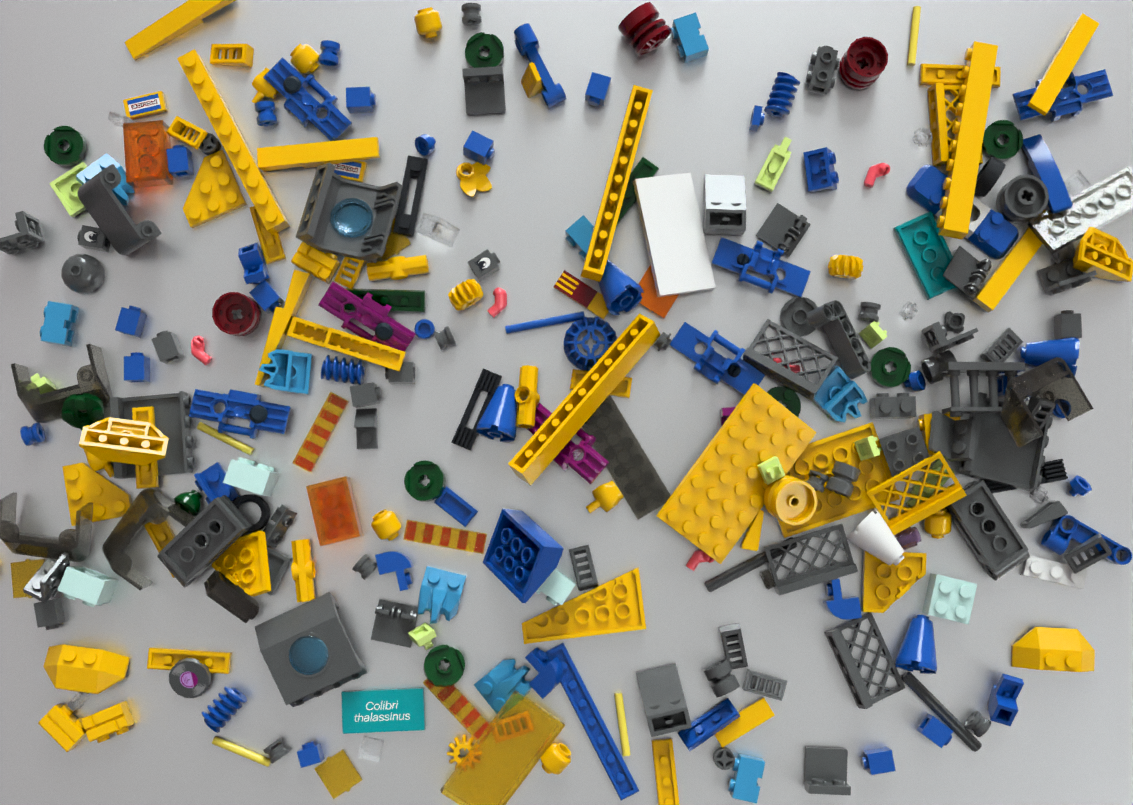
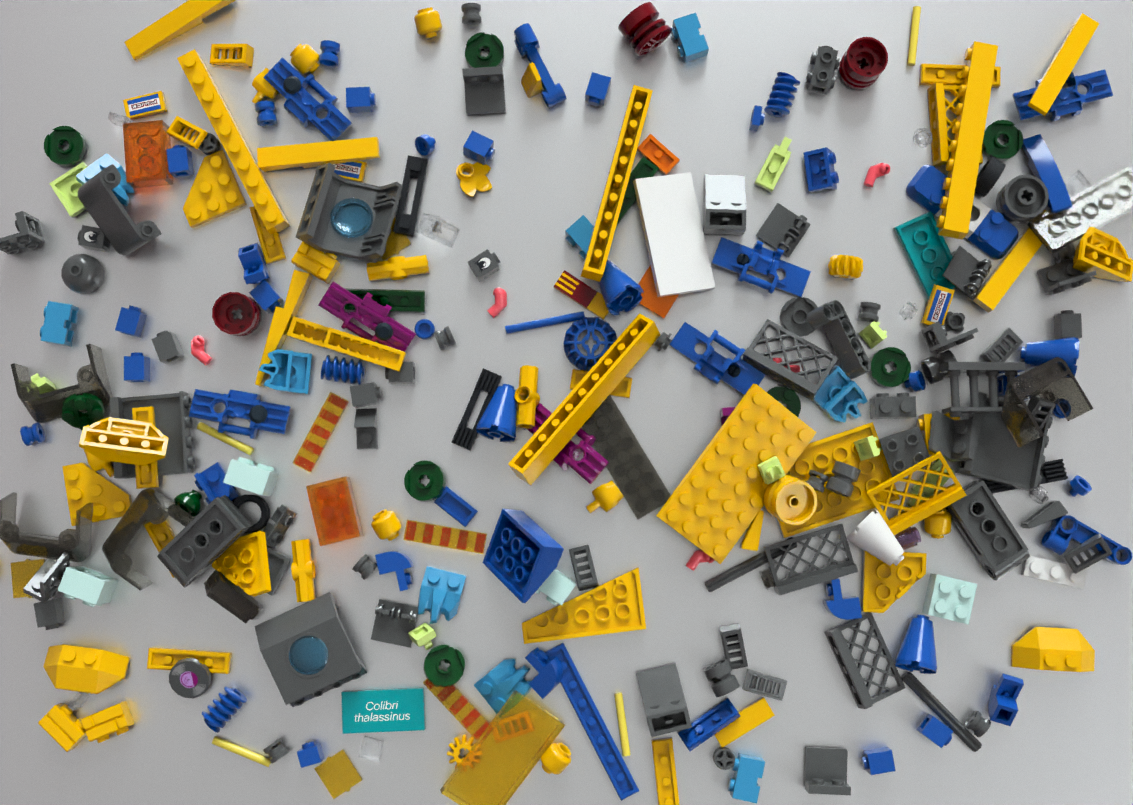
(345, 263): yellow slope -> none
(465, 294): yellow gear -> none
(658, 154): none -> orange plate
(938, 305): none -> tile

